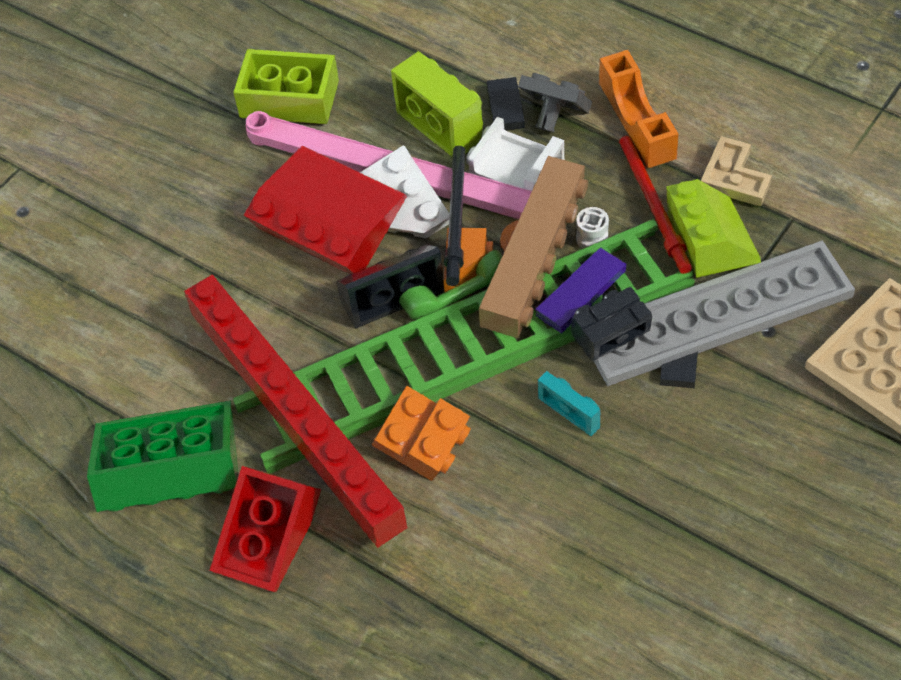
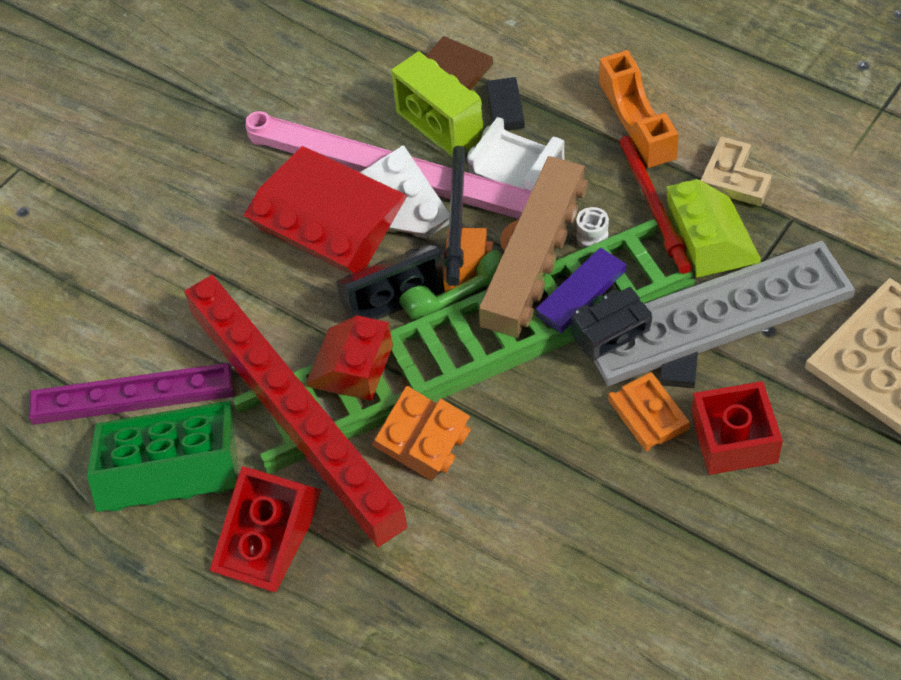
(131, 393): none -> magenta tile
(287, 85): lime brick -> none
(352, 358): none -> red slope
(461, 61): none -> reddish brown tile
(554, 98): dark grey plate -> none
(568, 403): teal plate -> none
(649, 411): none -> orange plate
(736, 428): none -> red brick

